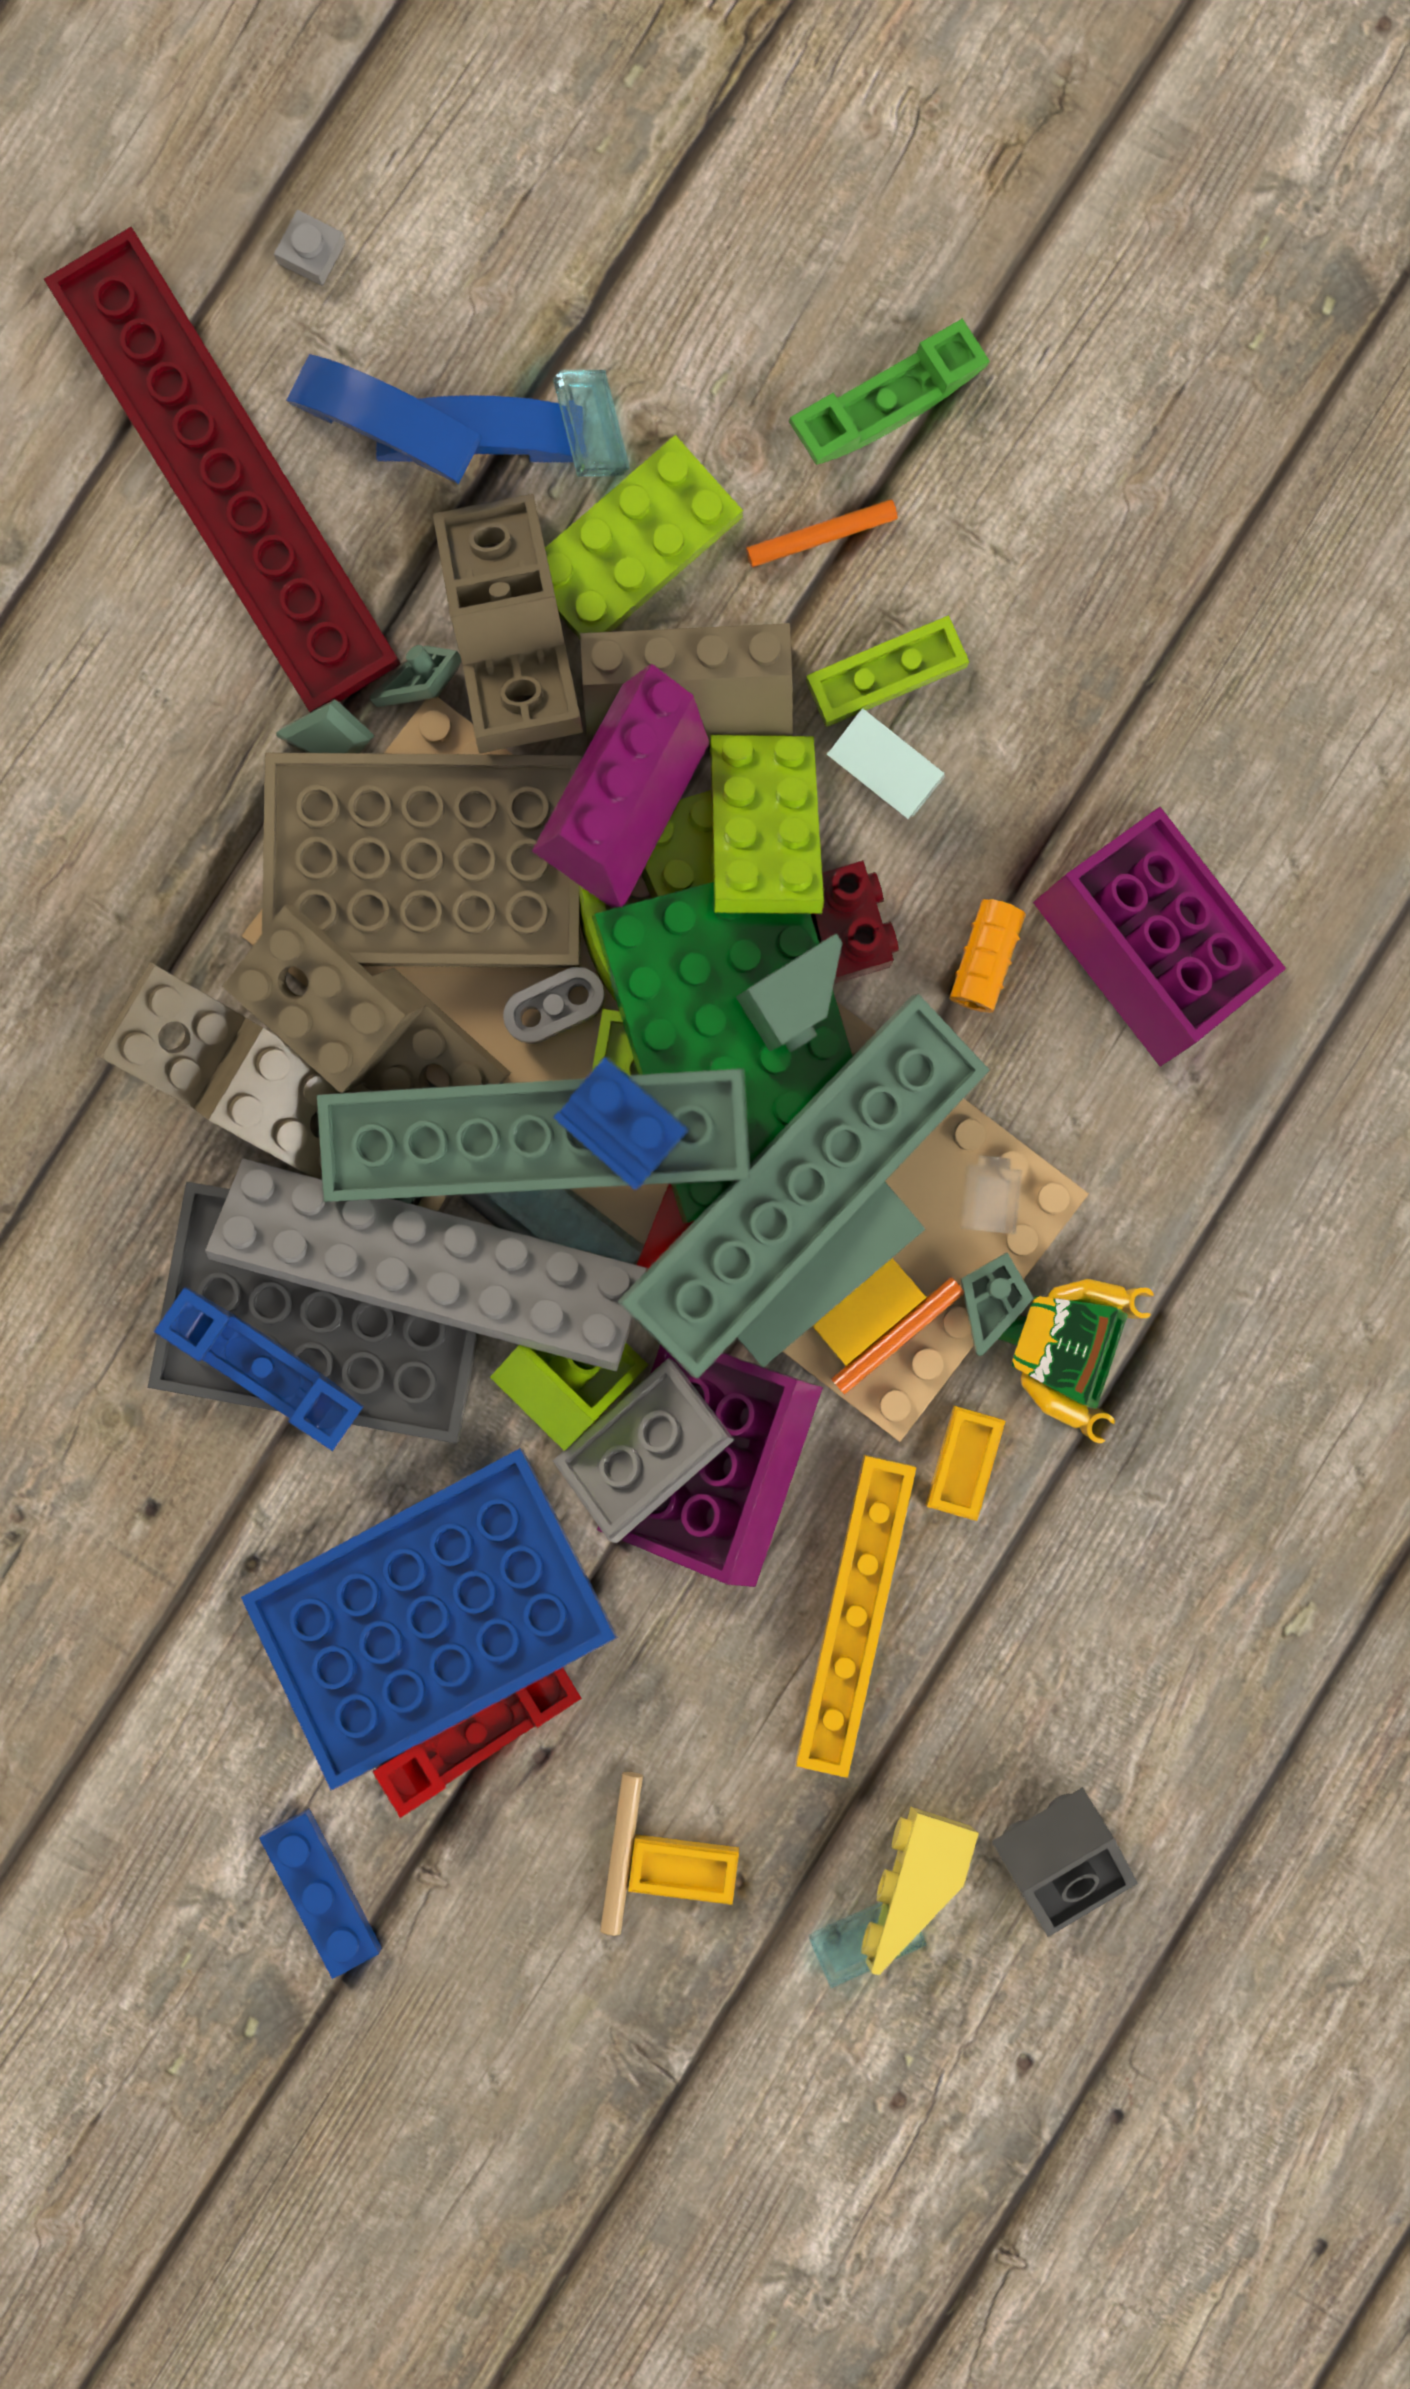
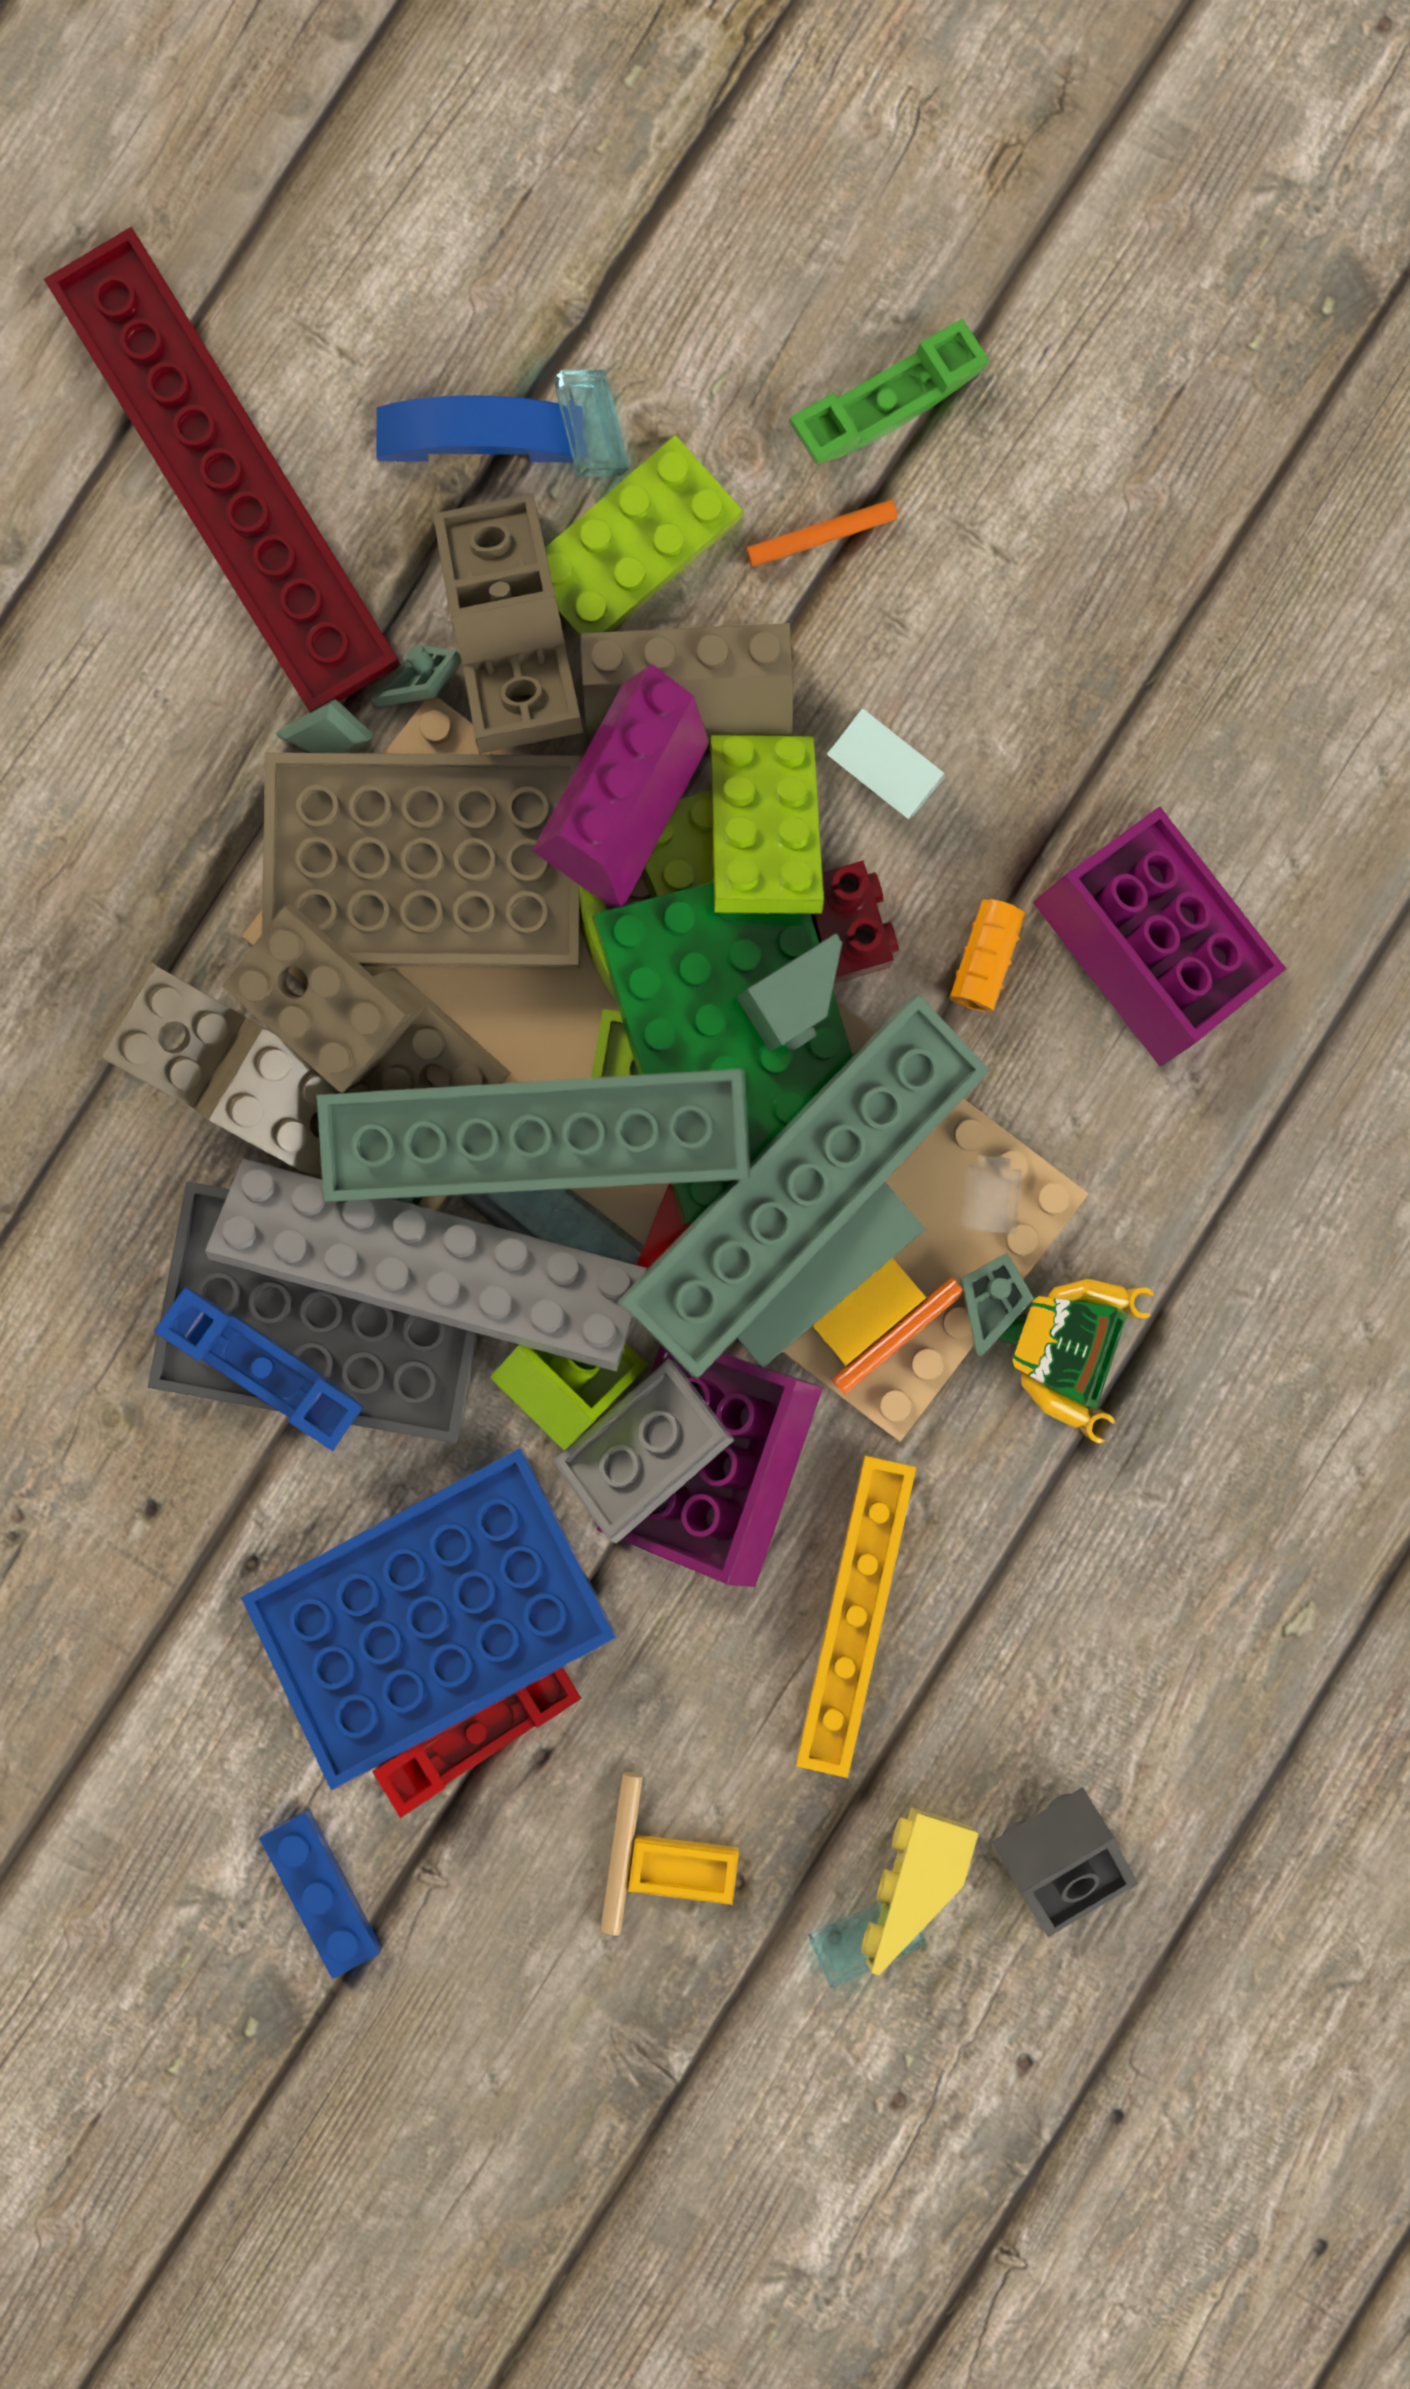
(309, 247): light grey plate -> none
(385, 415): blue slope -> none
(553, 1003): light grey plate -> none
(621, 1123): blue plate -> none
(887, 671): lime plate -> none
(965, 1463): yellow tile -> none

